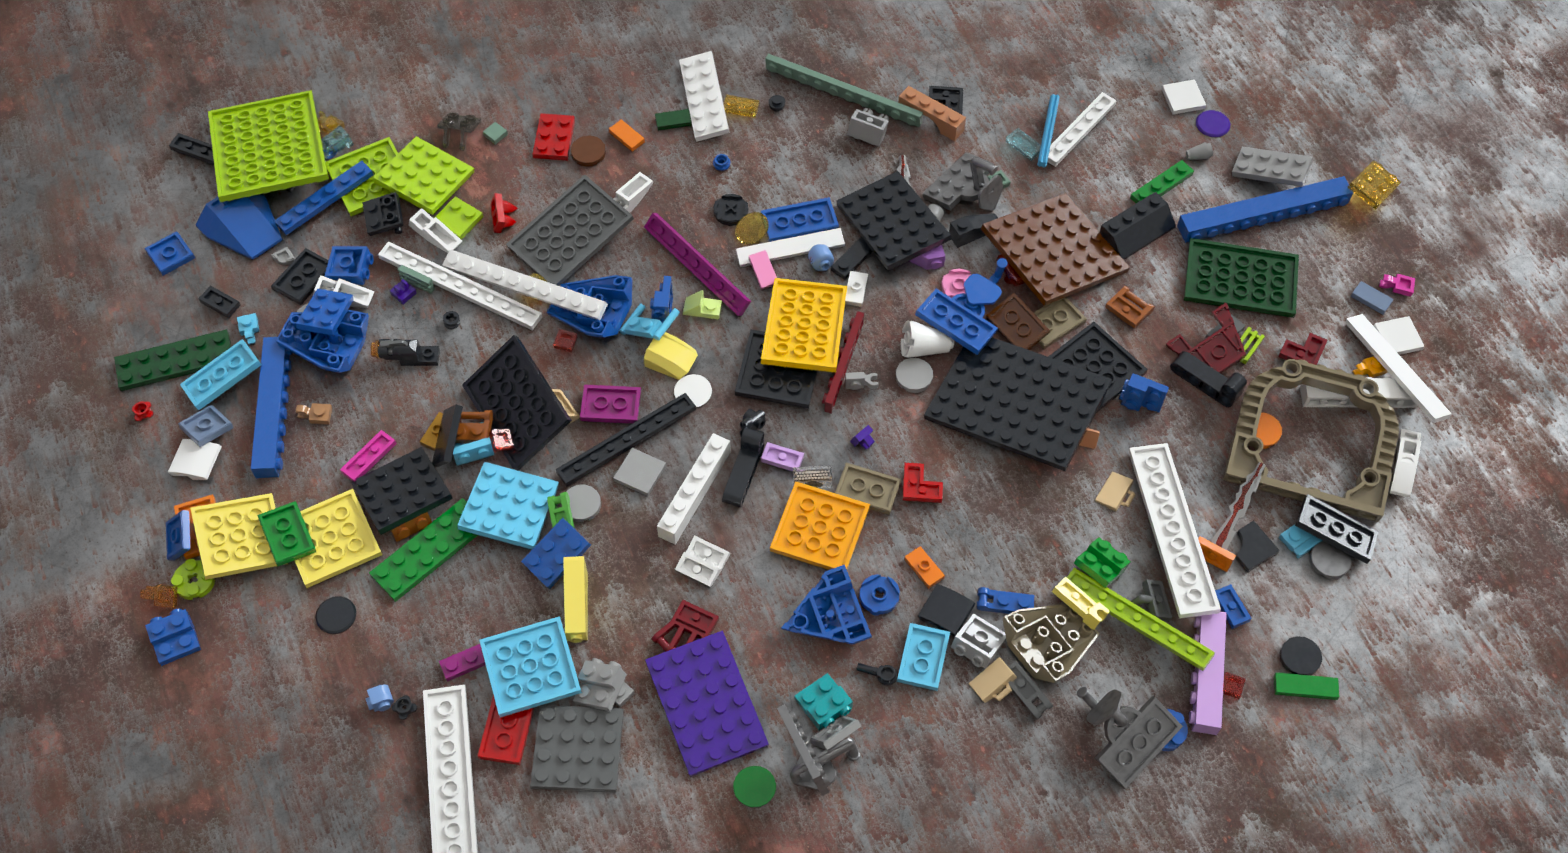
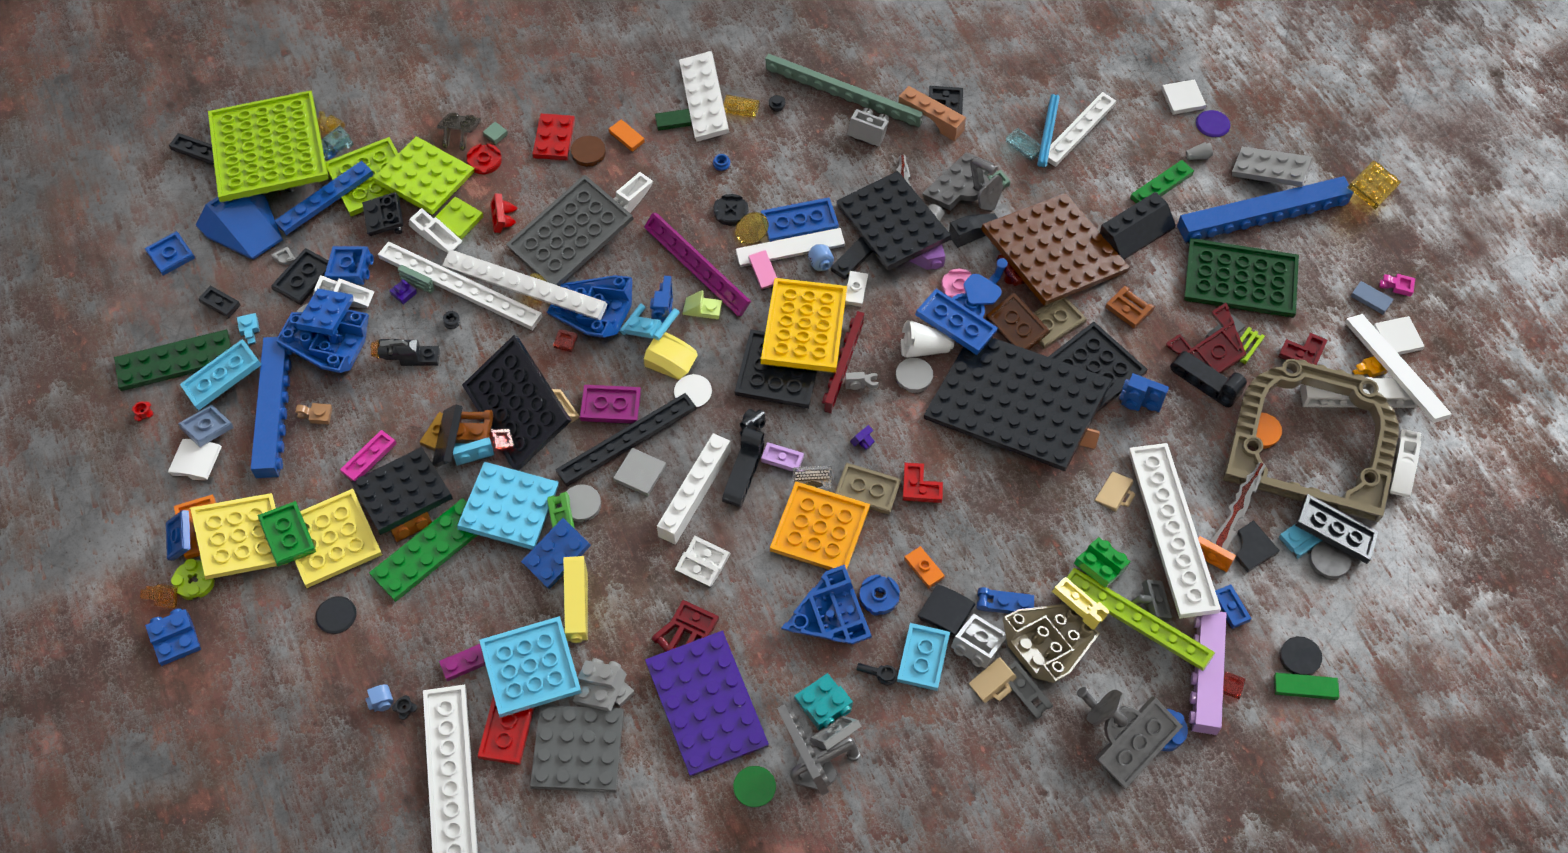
(484, 158): none -> red tile

